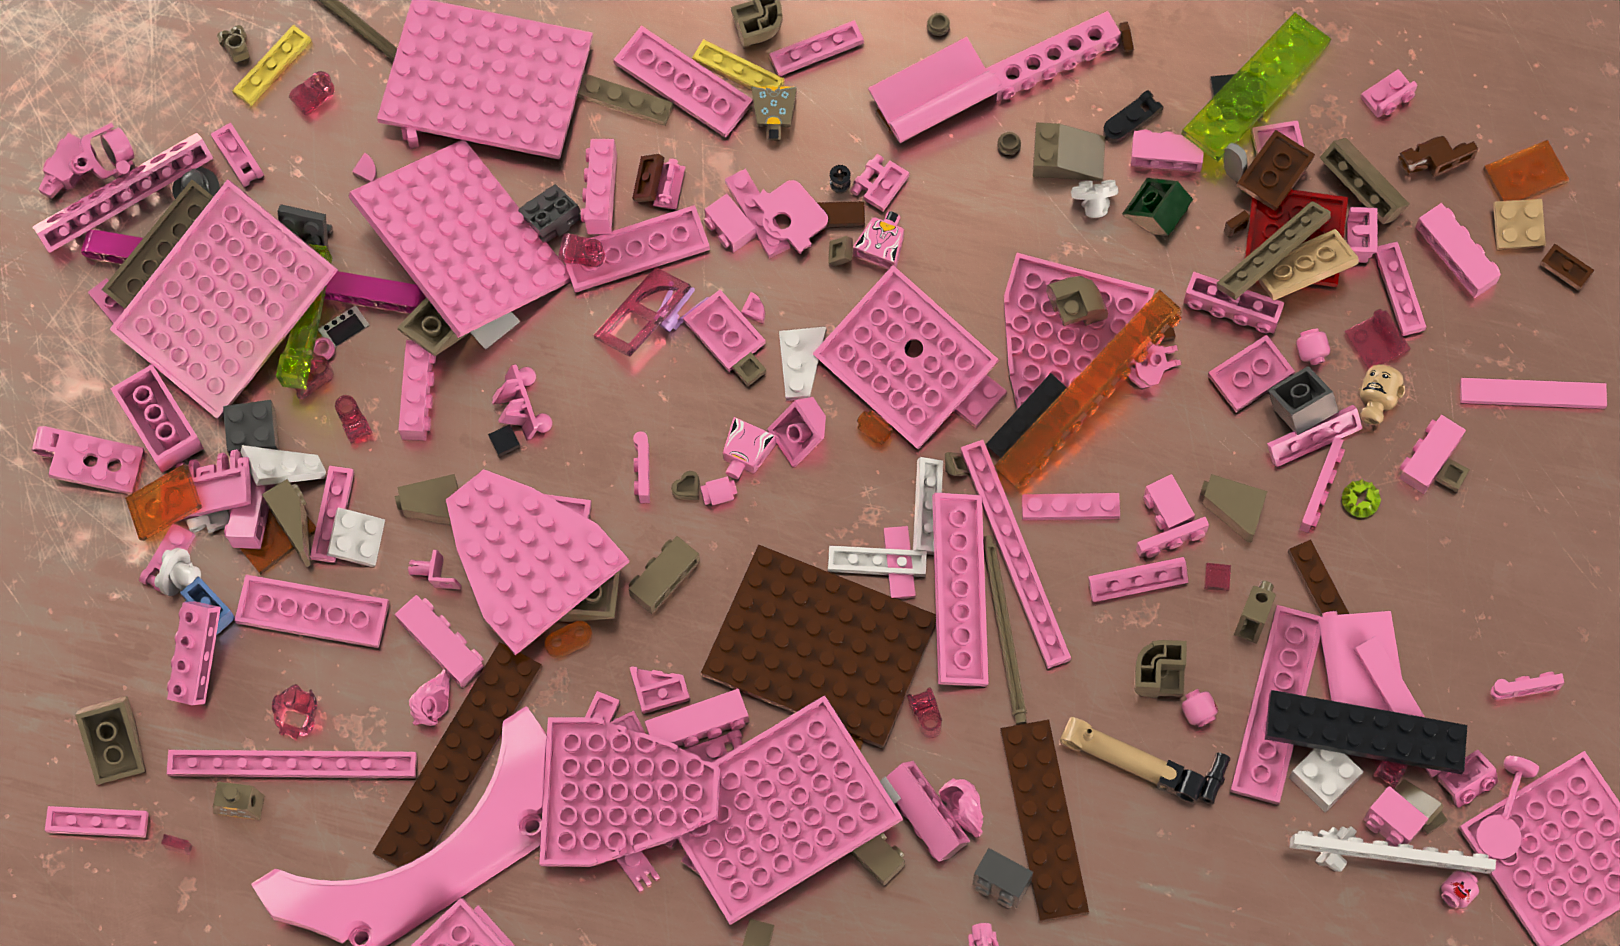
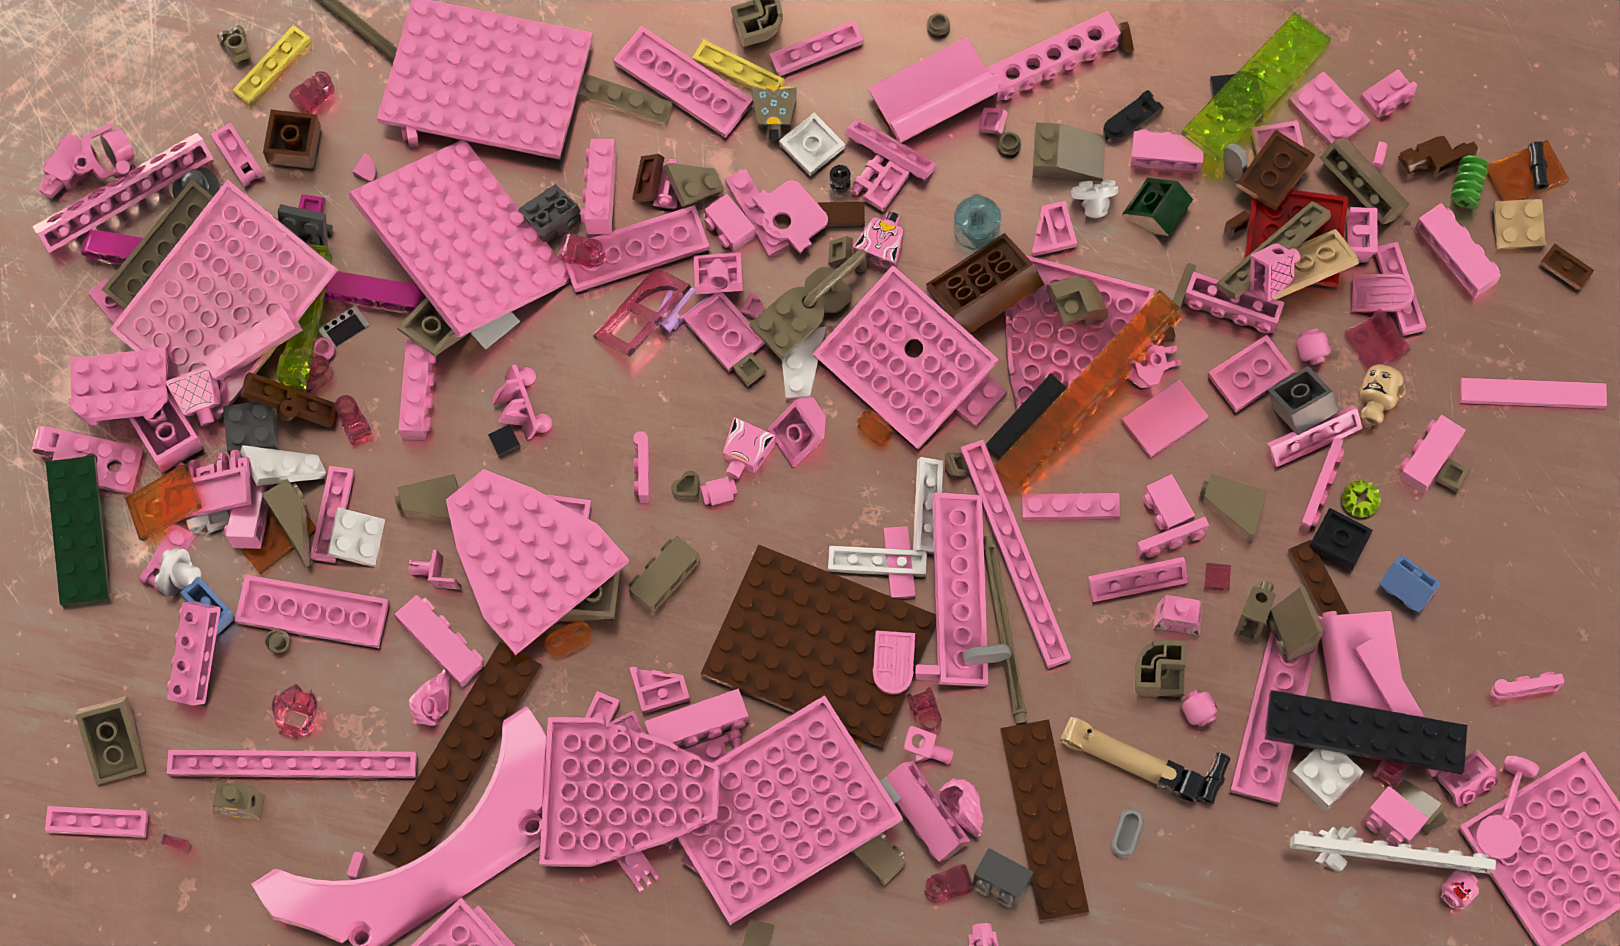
(77, 530): none -> dark green plate
(119, 385): none -> bright pink plate
(196, 394): none -> bright pink torso
(252, 344): none -> bright pink brick
(277, 640): none -> dark tan plate
(288, 400): none -> reddish brown hinge
(291, 138): none -> reddish brown brick
(312, 203): none -> dark pink tile
(356, 866): none -> bright pink tile
(693, 182): none -> dark tan wing
(718, 273): none -> bright pink plate
(790, 323): none -> dark tan plate
(812, 144): none -> white plate
(891, 149): none -> bright pink plate
(893, 661): none -> bright pink window
(927, 672): none -> bright pink tile
(927, 748): none -> bright pink bracket
(953, 883): none -> clear pink piece
(985, 215): none -> clear light blue brick
(986, 283): none -> reddish brown slope
(986, 654): none -> light grey tile
(992, 120): none -> bright pink plate
(1054, 230): none -> bright pink wing
(1127, 833): none -> light grey tile
(1165, 419): none -> bright pink tile
(1179, 615): none -> bright pink torso
(1183, 284): none -> dark tan tile
(1272, 270): none -> bright pink torso
(1295, 625): none -> dark tan slope
(1328, 109): none -> bright pink plate
(1340, 539): none -> black tile
(1380, 155): none -> bright pink tile
(1381, 291): none -> bright pink window
(1409, 583): none -> medium blue brick
(1468, 181): none -> bright green piece
(1538, 165): none -> black pin

